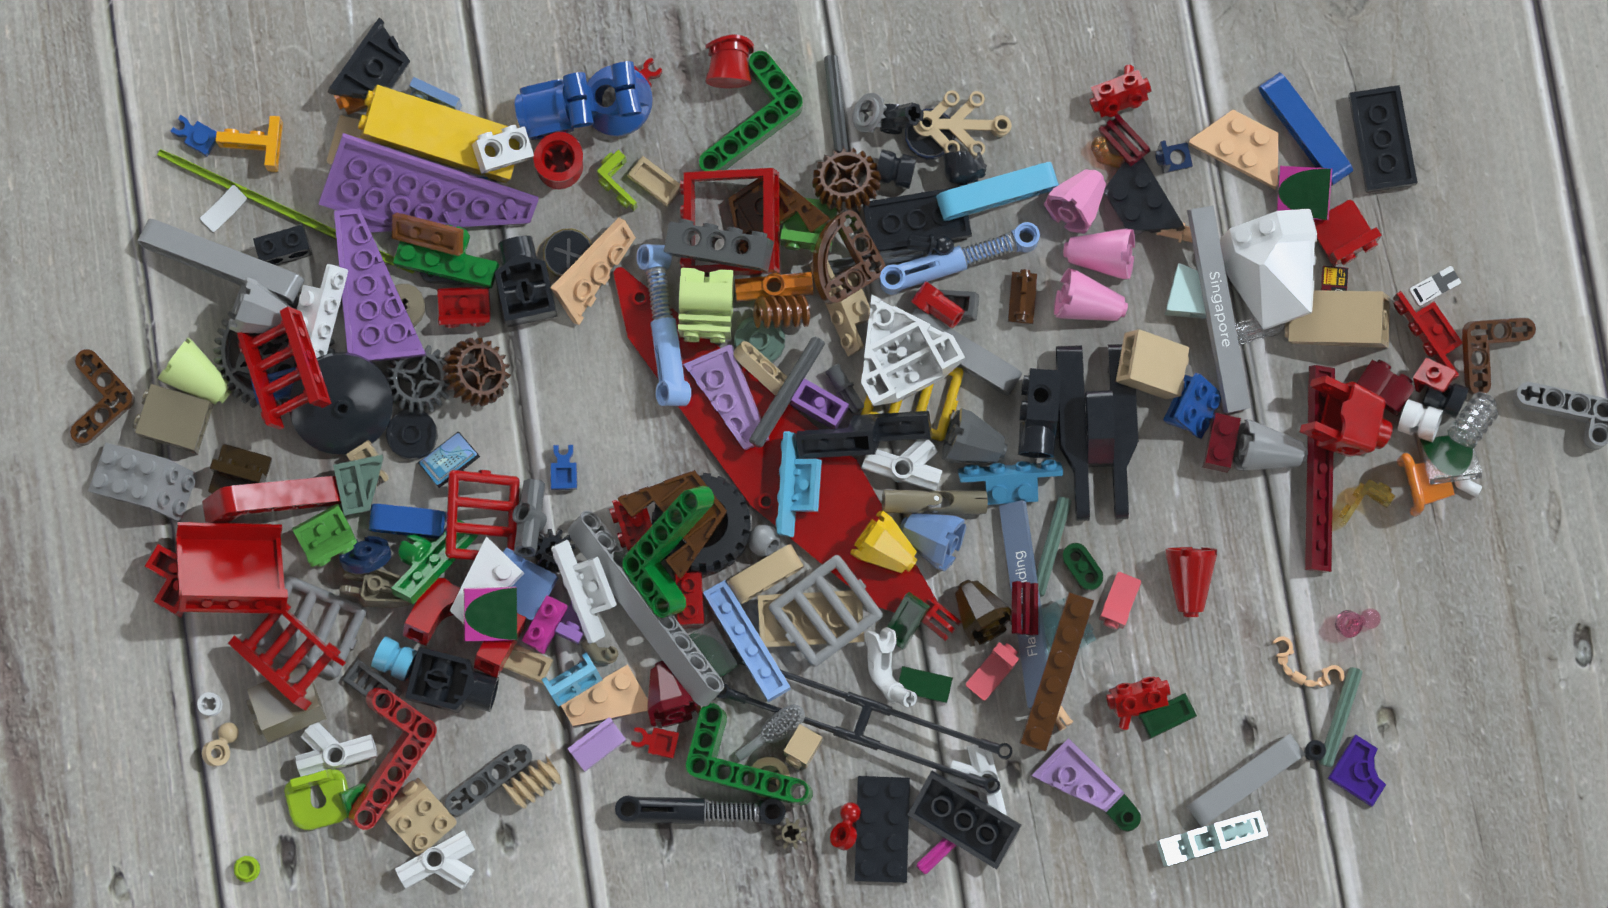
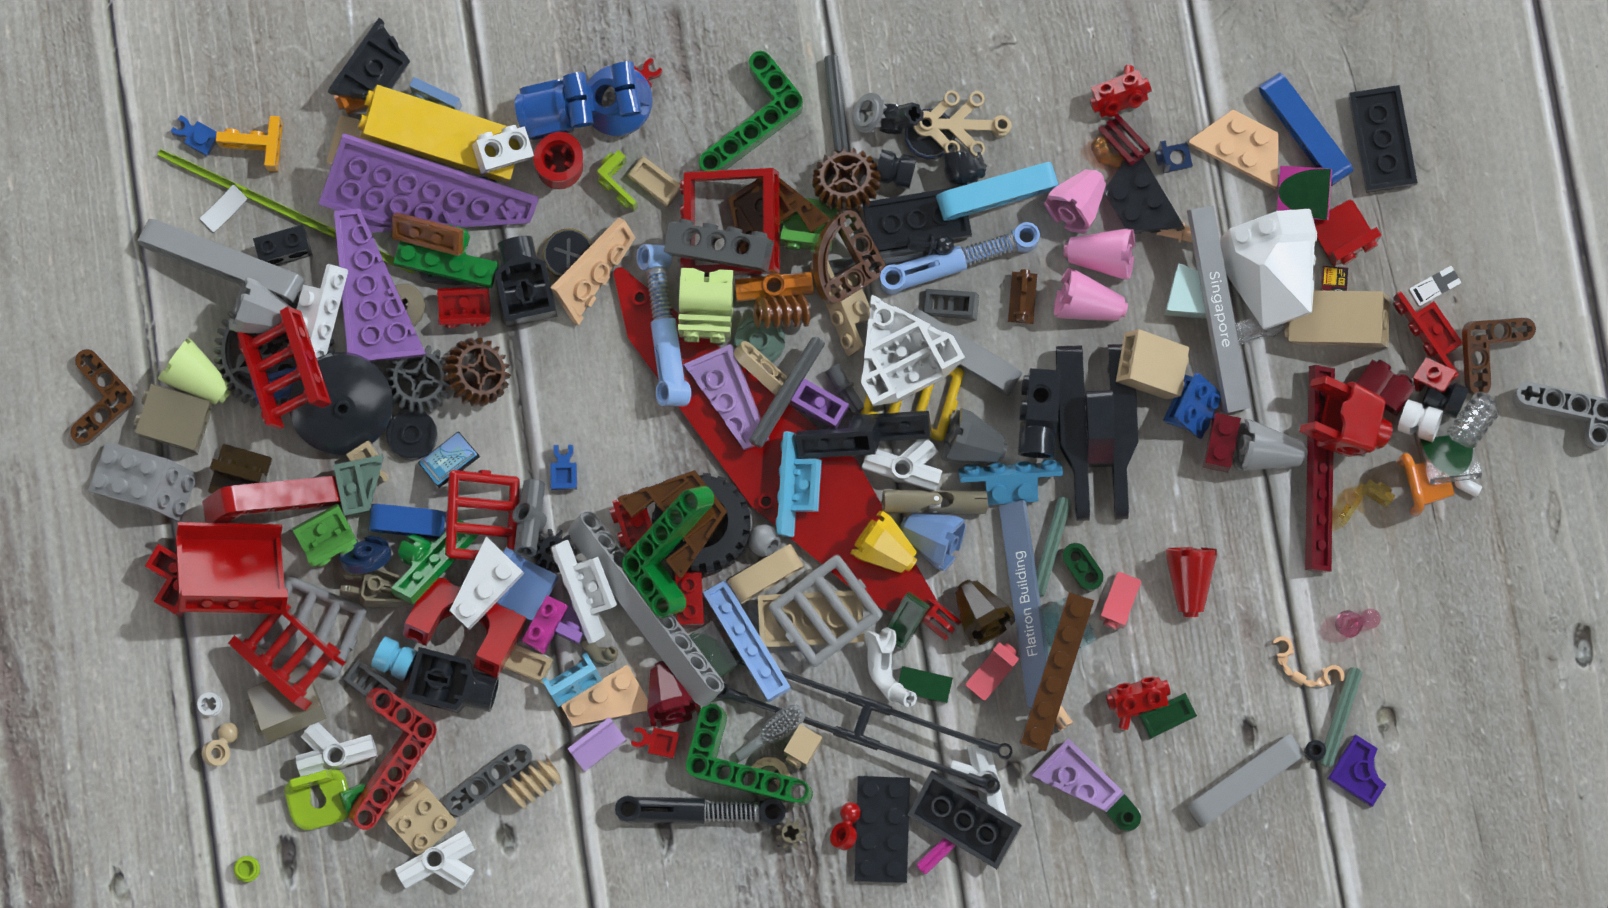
(490, 613): dark green tile -> none
(729, 61): red hat -> none
(933, 302): red piece -> none
(1028, 608): dark red tile -> none
(1212, 838): light aqua slope -> none

